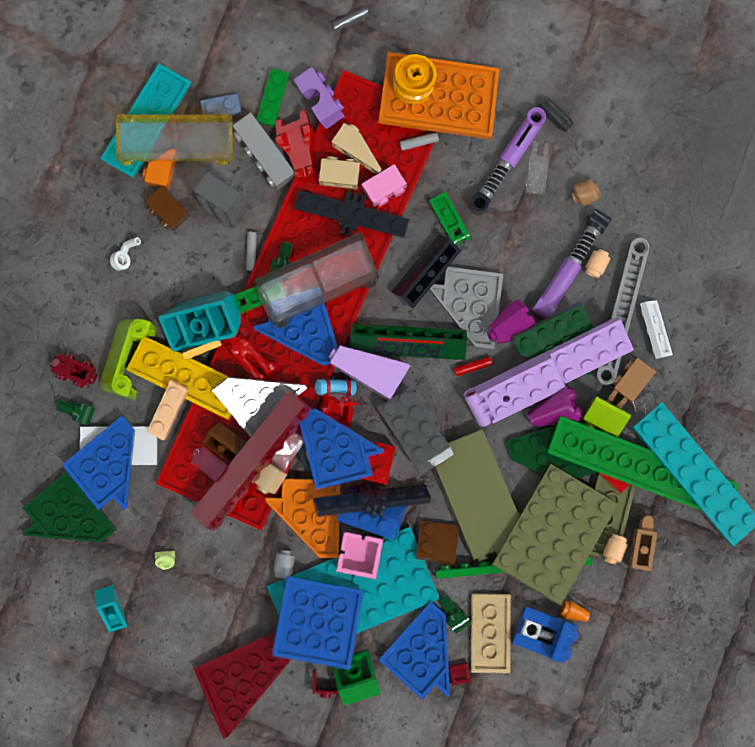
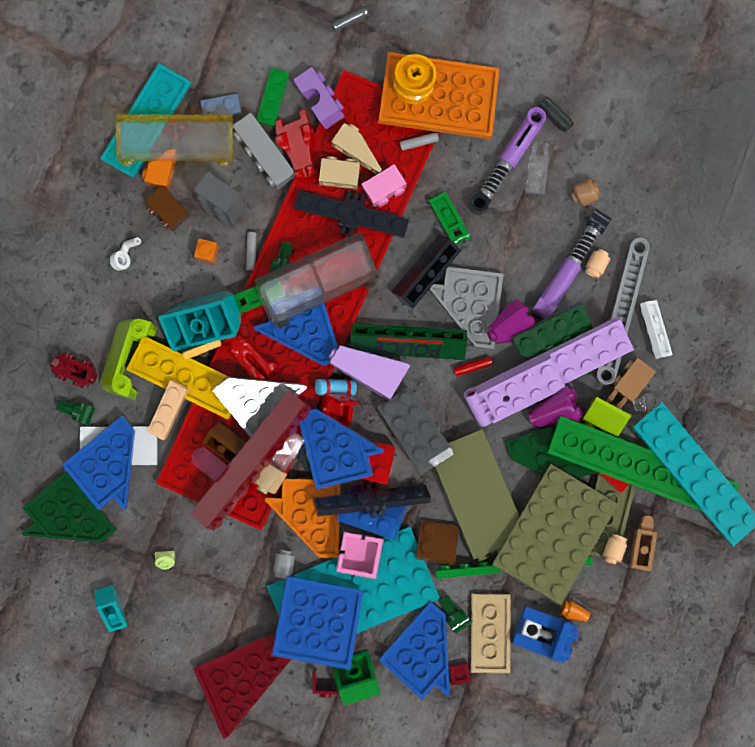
(206, 251): none -> orange brick

